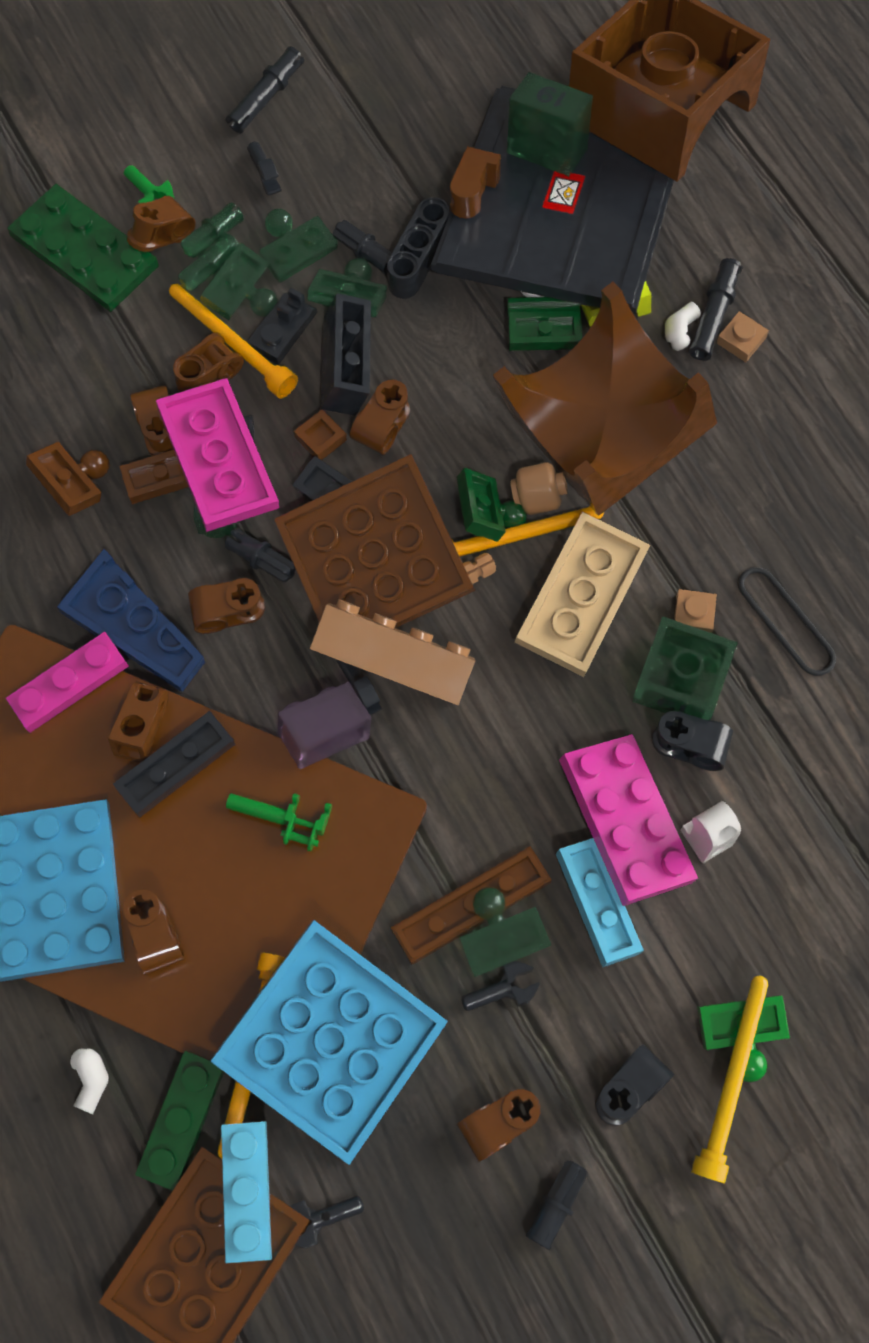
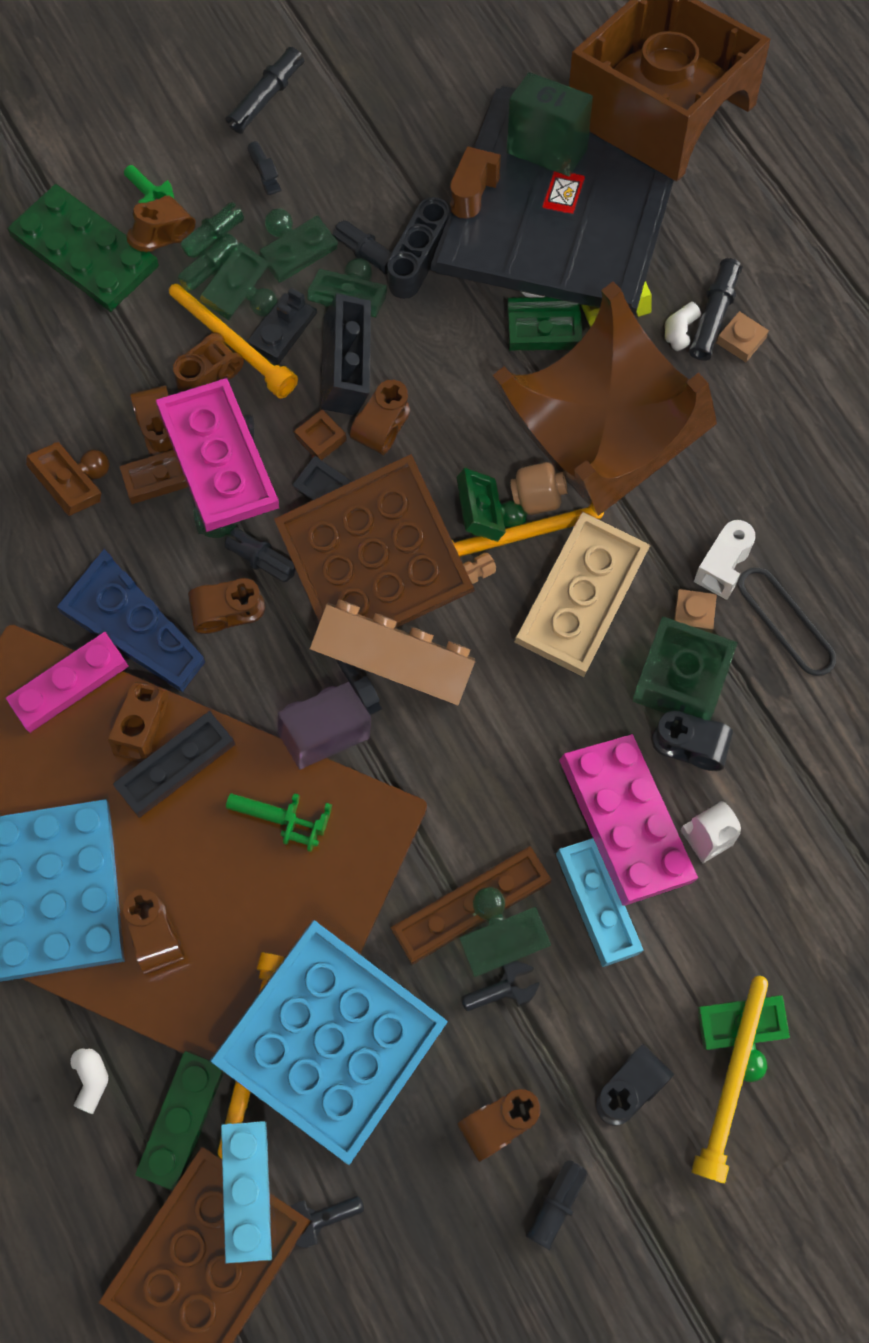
(730, 548): none -> white leg

